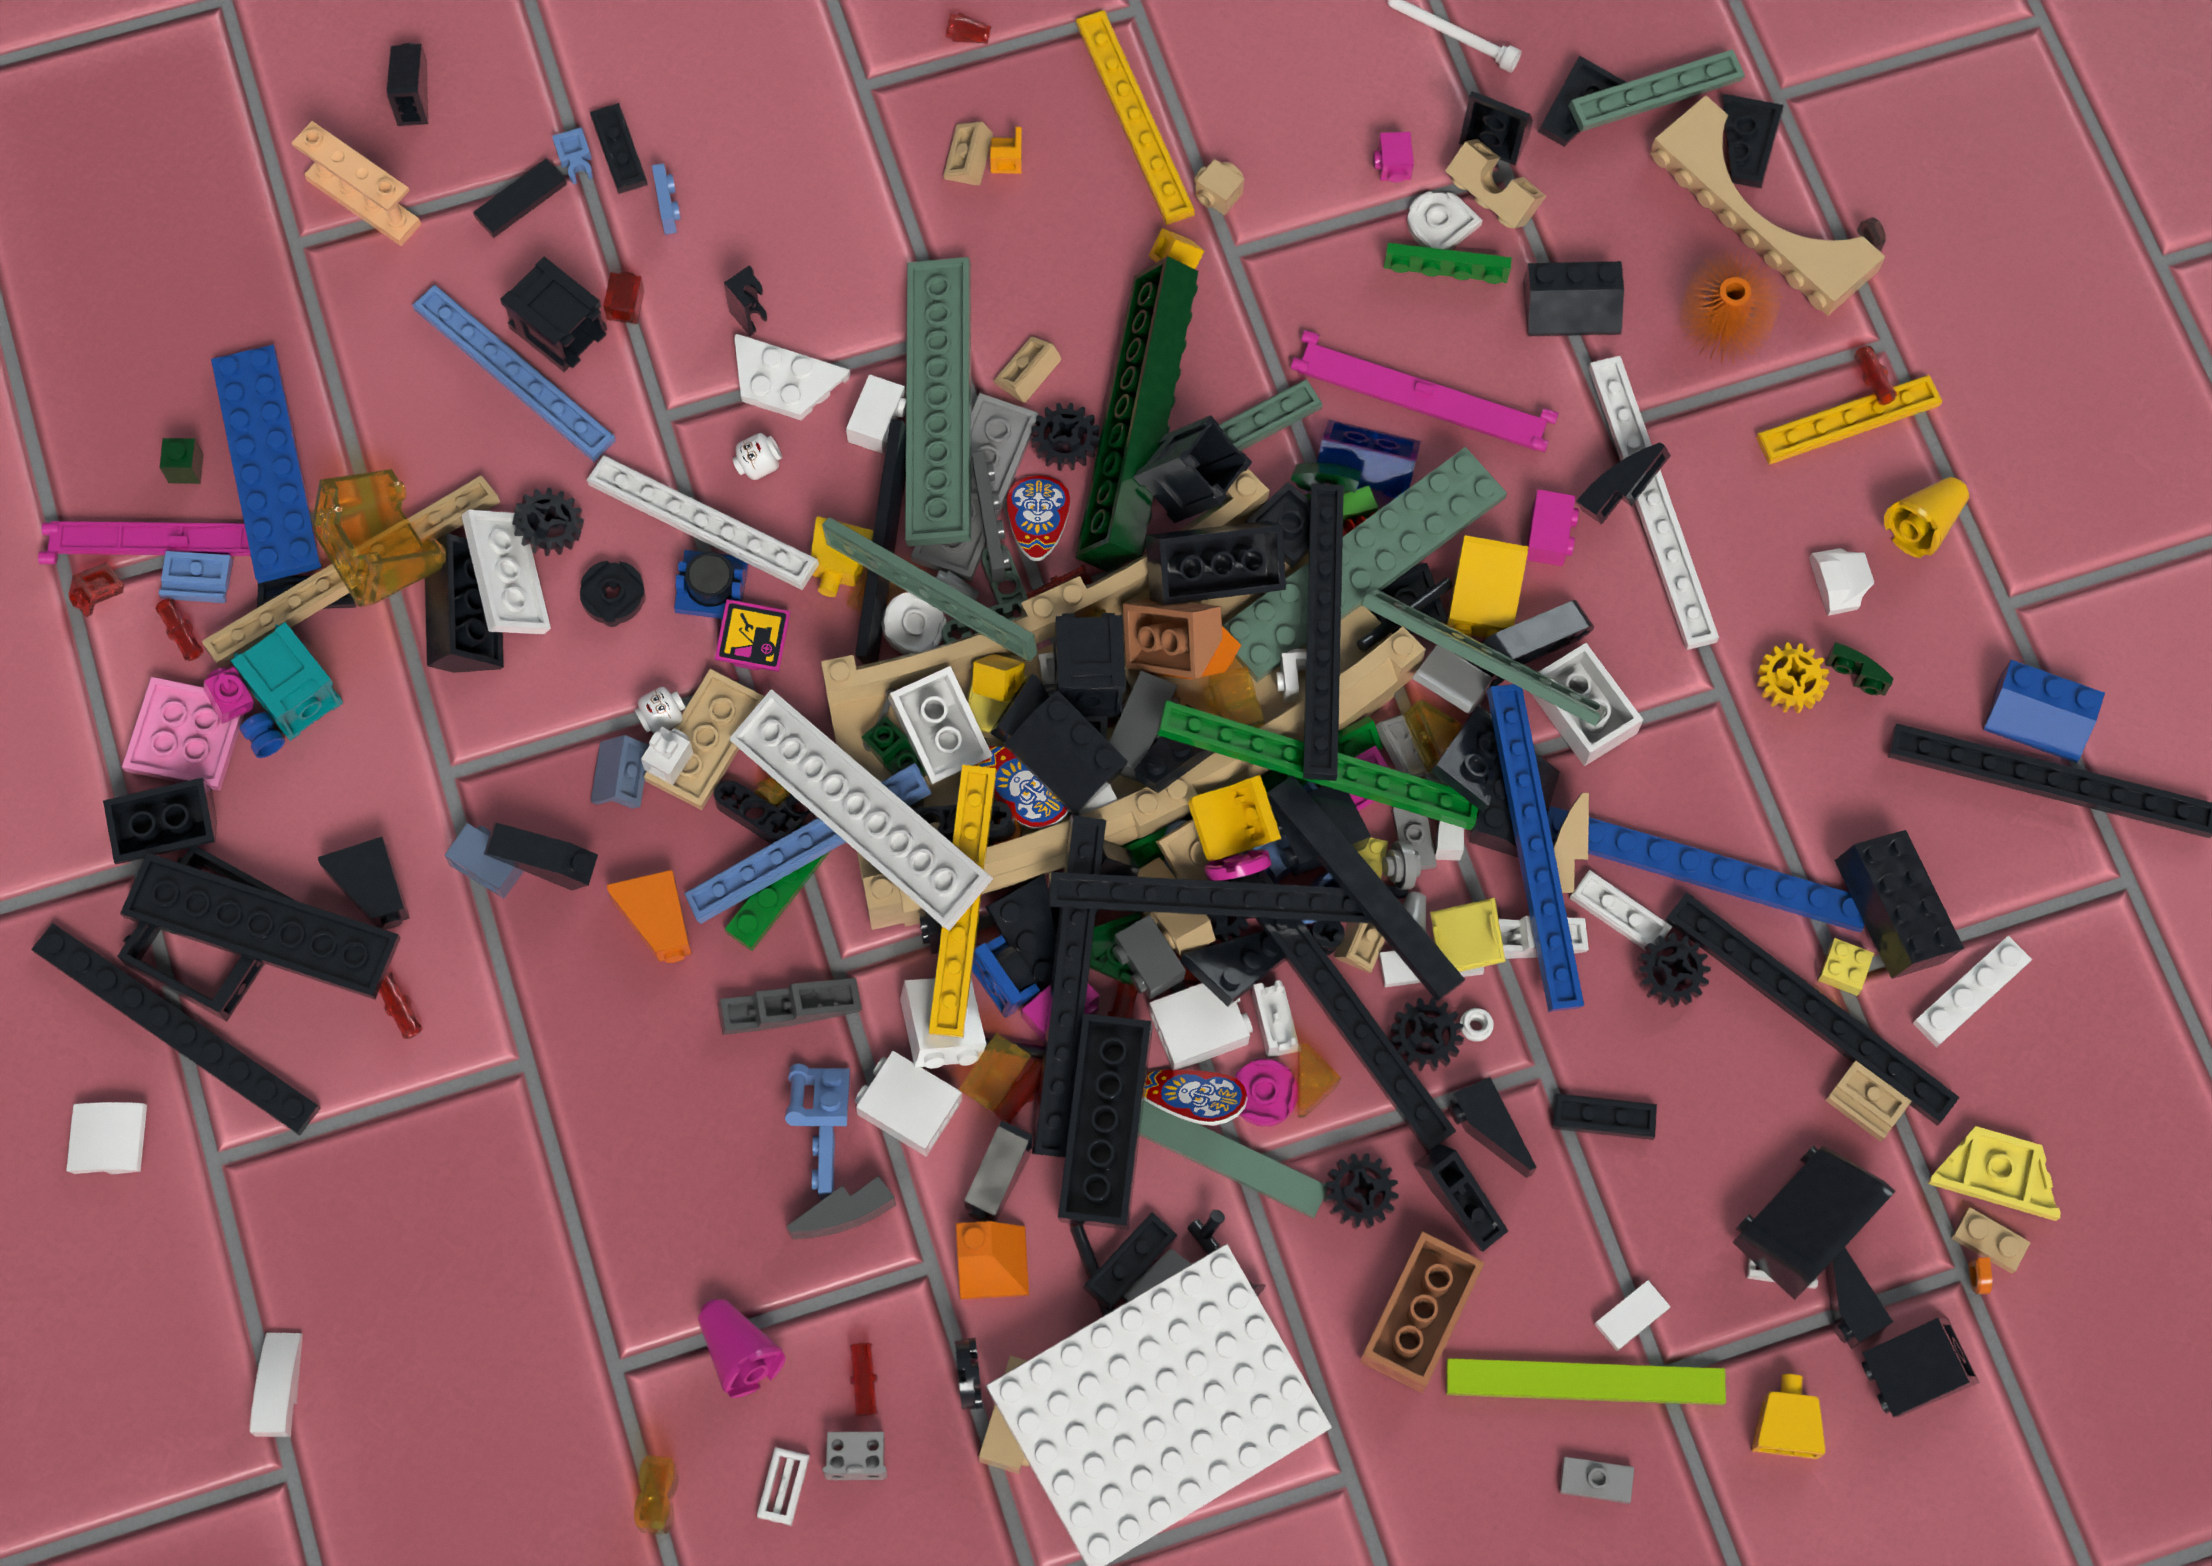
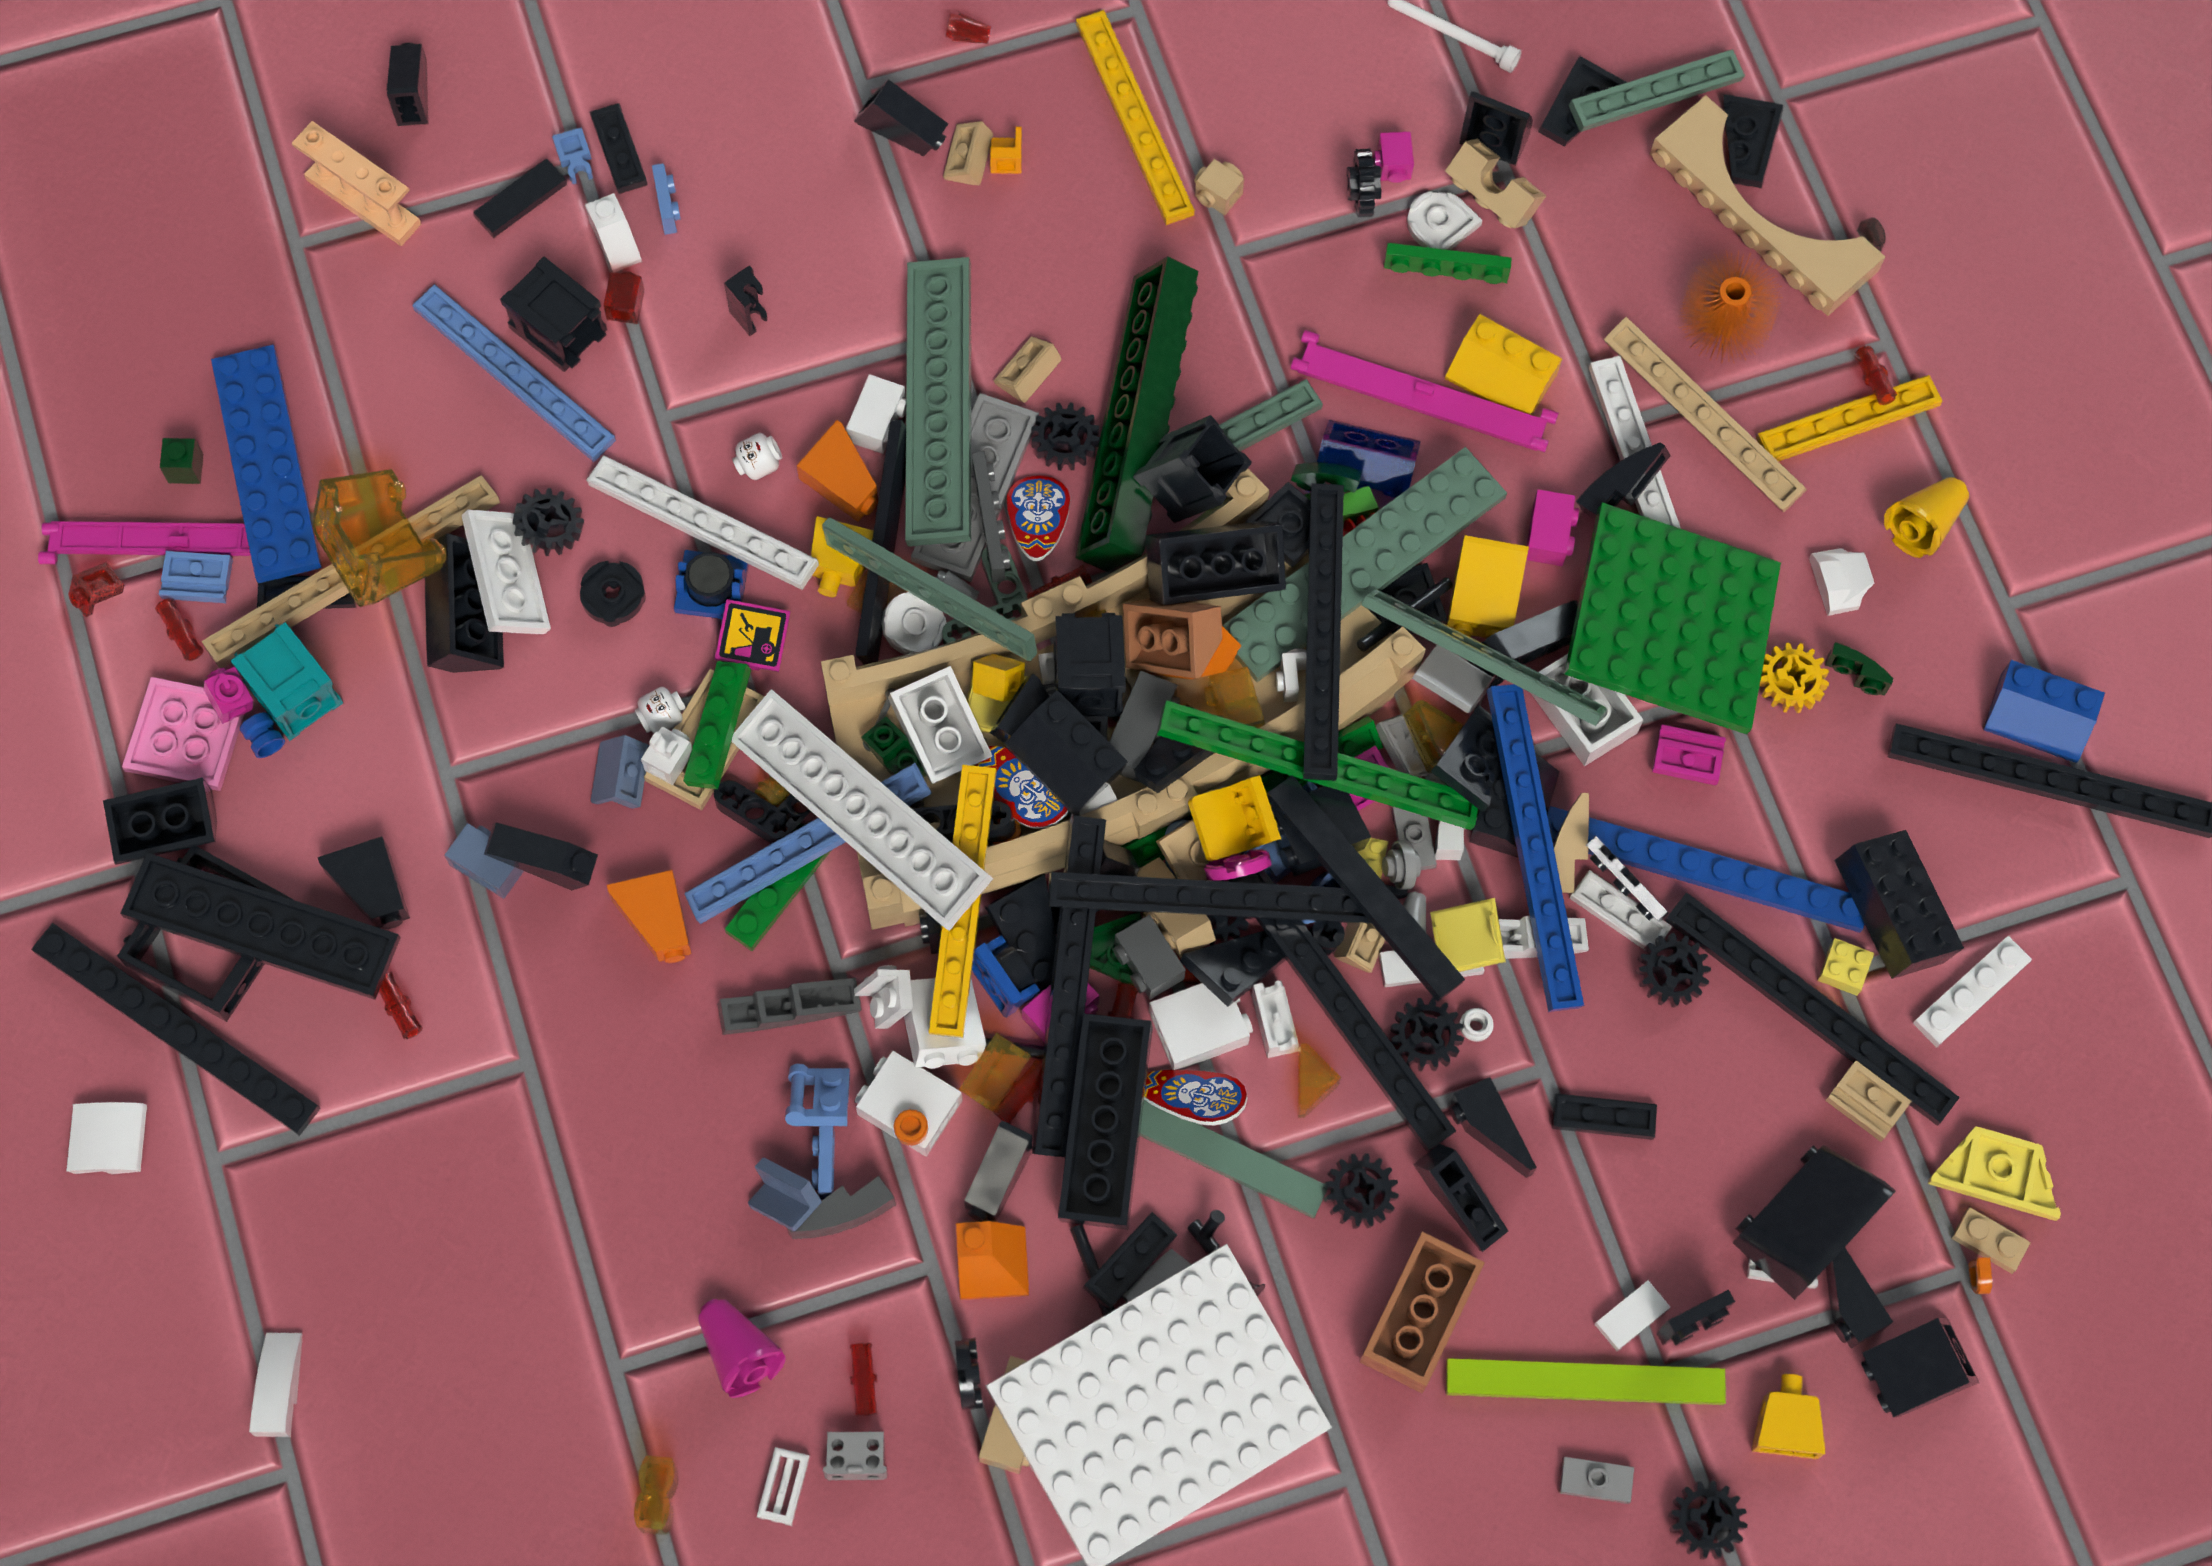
(613, 232): none -> white slope
(717, 725): none -> green plate
(783, 379): white wing -> none
(784, 1195): none -> sand blue panel
(839, 473): none -> orange slope
(889, 993): none -> white bracket
(902, 119): none -> black slope
(911, 1127): none -> orange tile
(1176, 247): yellow panel -> none
(1270, 1092): dark pink tile -> none
(1364, 182): none -> black gear
(1503, 367): none -> yellow slope
(1574, 298): black slope -> none
(1626, 881): none -> wing
(1673, 618): none -> green plate
(1687, 1323): none -> black plate
(1689, 755): none -> dark pink plate
(1705, 414): none -> tan plate
(1705, 1535): none -> black gear

